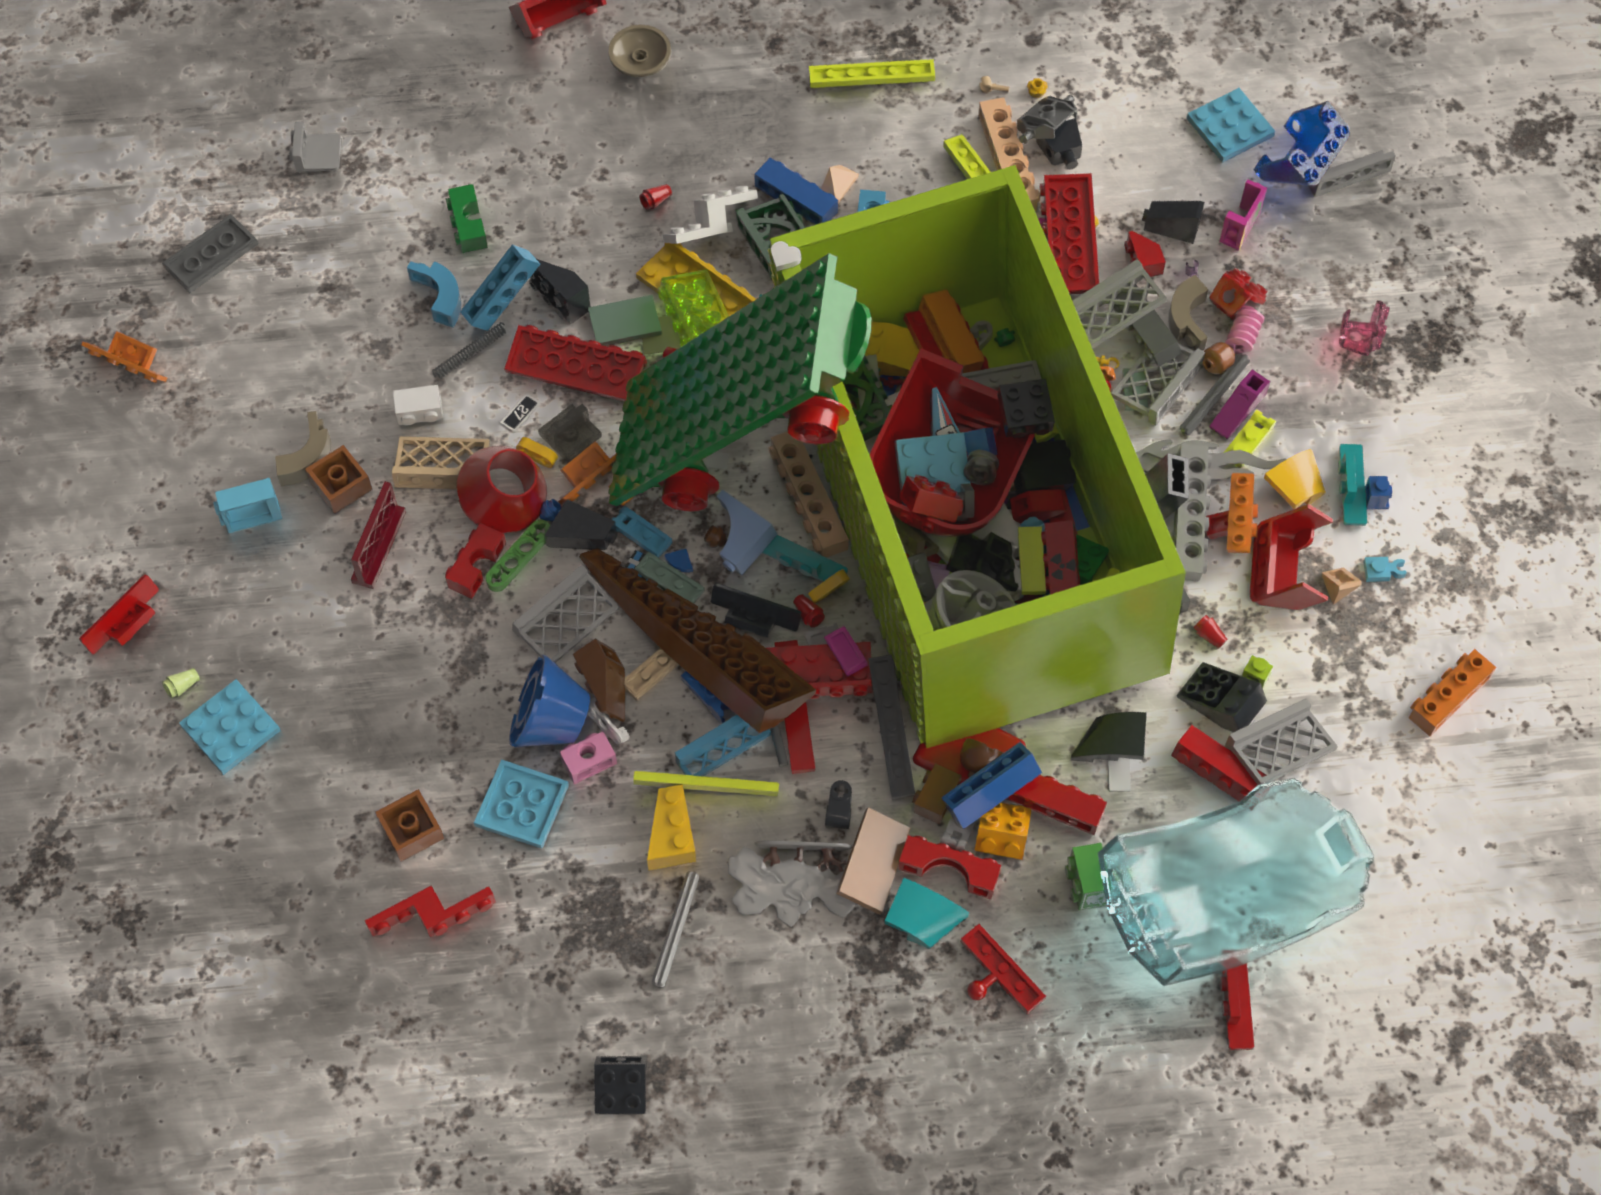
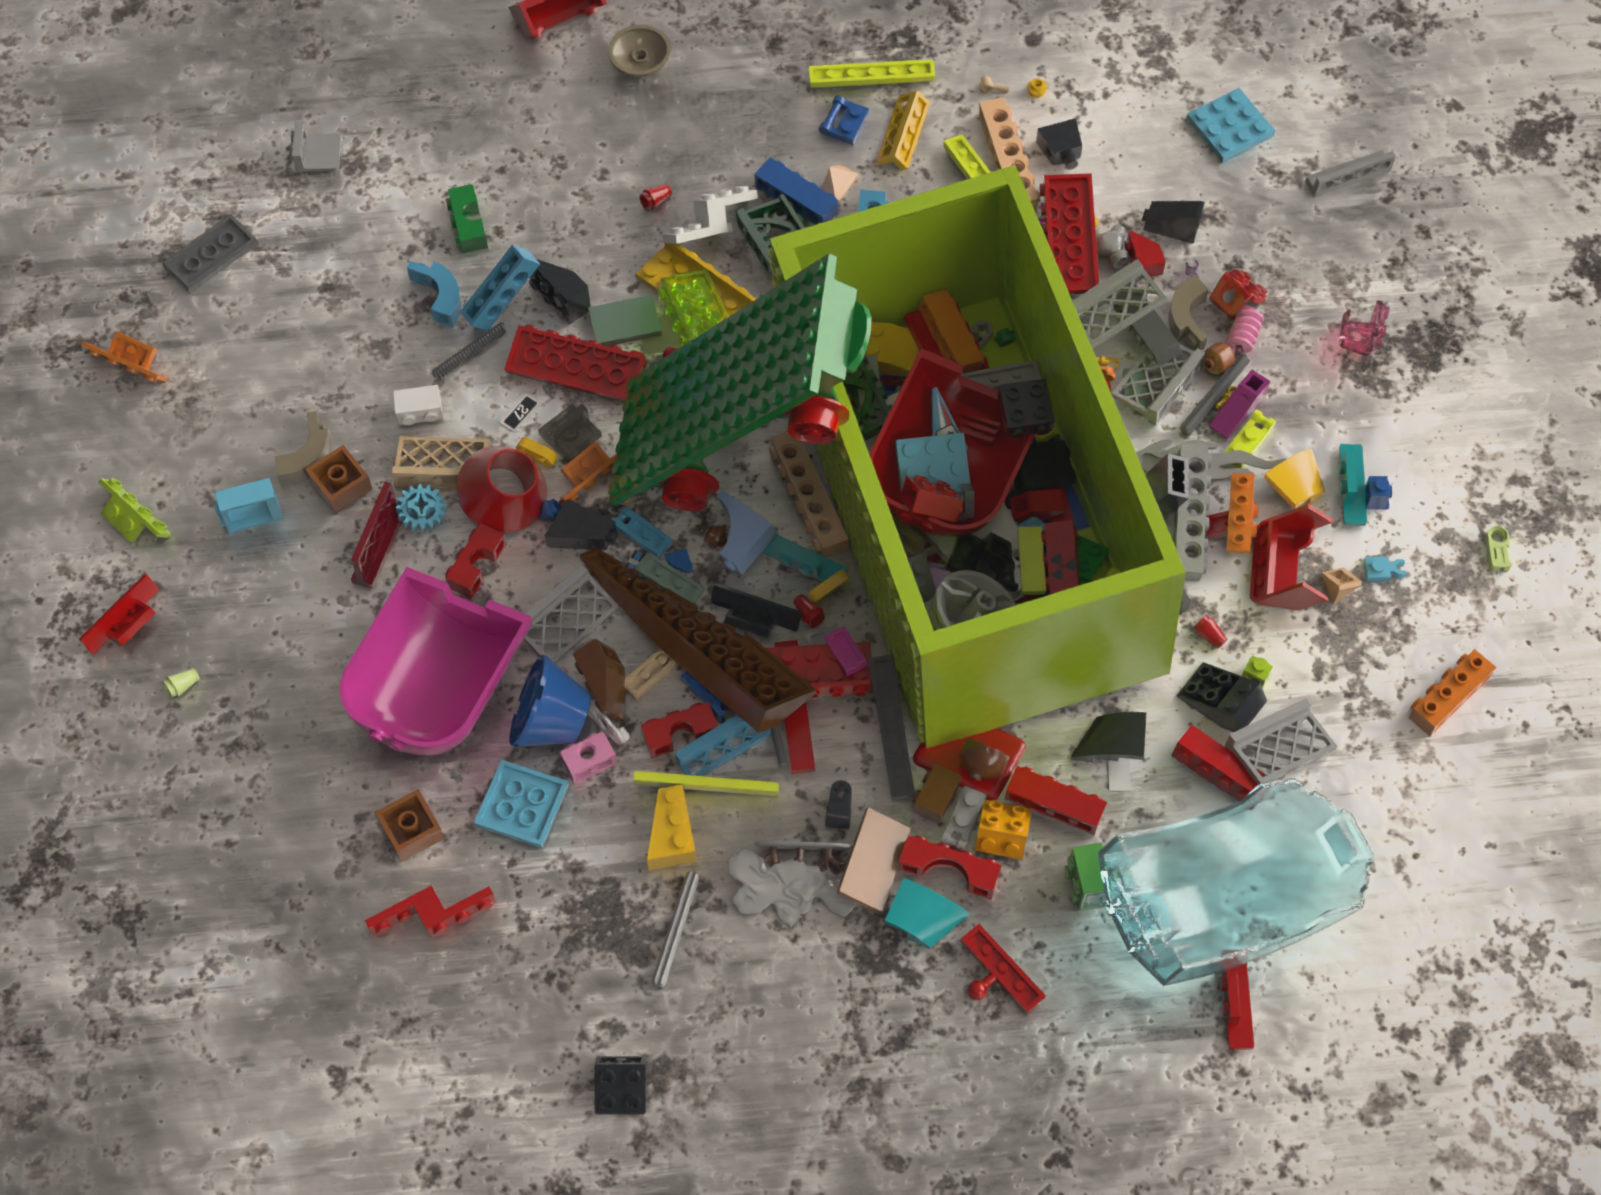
(127, 514): none -> lime bracket
(229, 726): medium azure plate -> none
(410, 508): none -> medium azure gear
(429, 665): none -> dark pink cylinder
(515, 553): bright green beam -> none
(658, 732): none -> red arch
(785, 256): white tile -> none
(850, 123): none -> blue plate
(907, 130): none -> yellow fence
(980, 440): blue brick -> none
(981, 467): flat silver wheel -> none
(991, 785): blue brick -> none
(1045, 117): dark grey plate -> none
(1110, 246): none -> light grey animal
(1225, 397): none -> yellow hand
(1238, 227): dark pink panel -> none
(1317, 144): clear blue windscreen -> none
(1498, 552): none -> yellowish green piece

